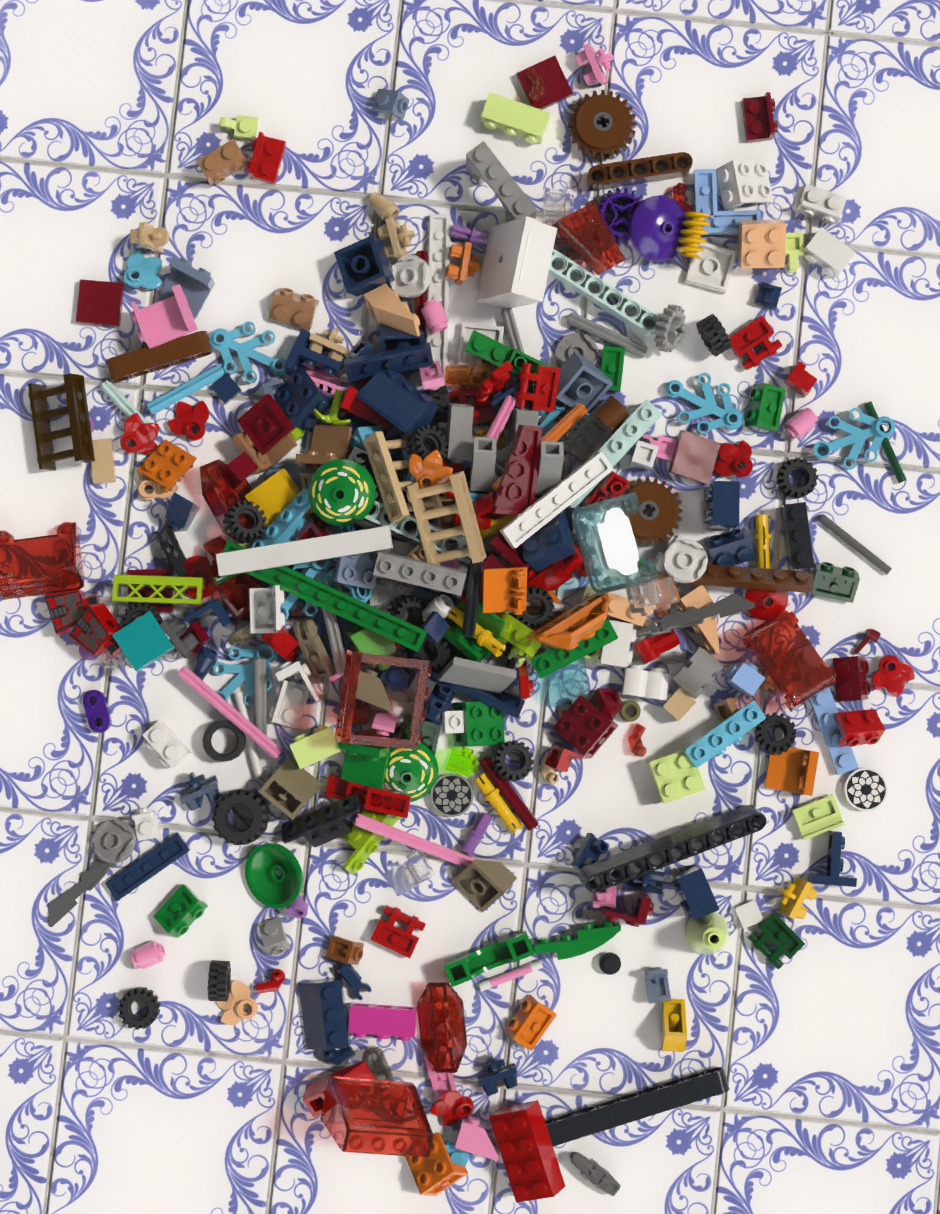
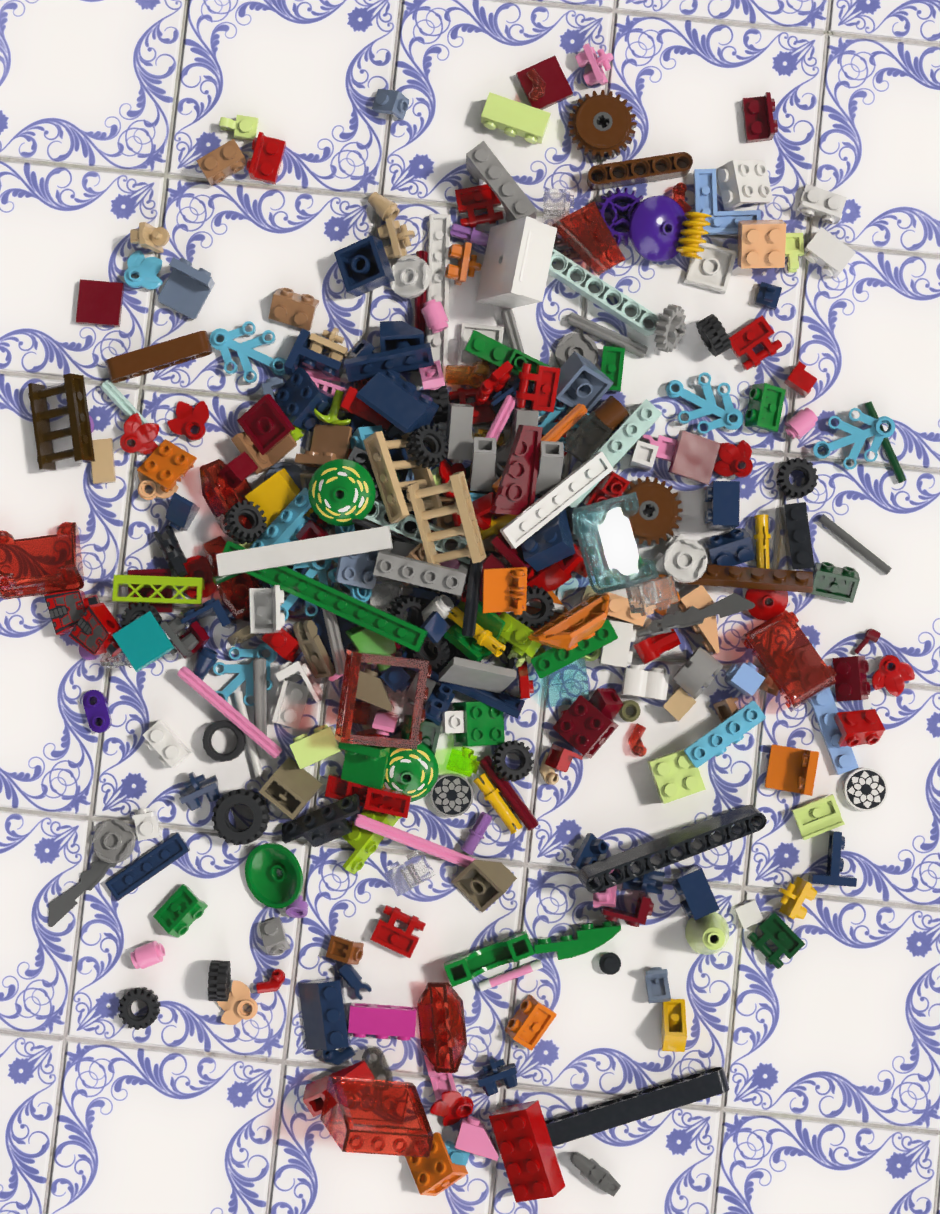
(164, 319): bright pink panel -> none
(186, 389): medium azure axle -> none
(226, 388): dark blue tile -> none
(389, 310): light nougat slope -> none
(429, 468): orange plate -> none
(478, 198): none -> red plate
(775, 746): black tyre -> none

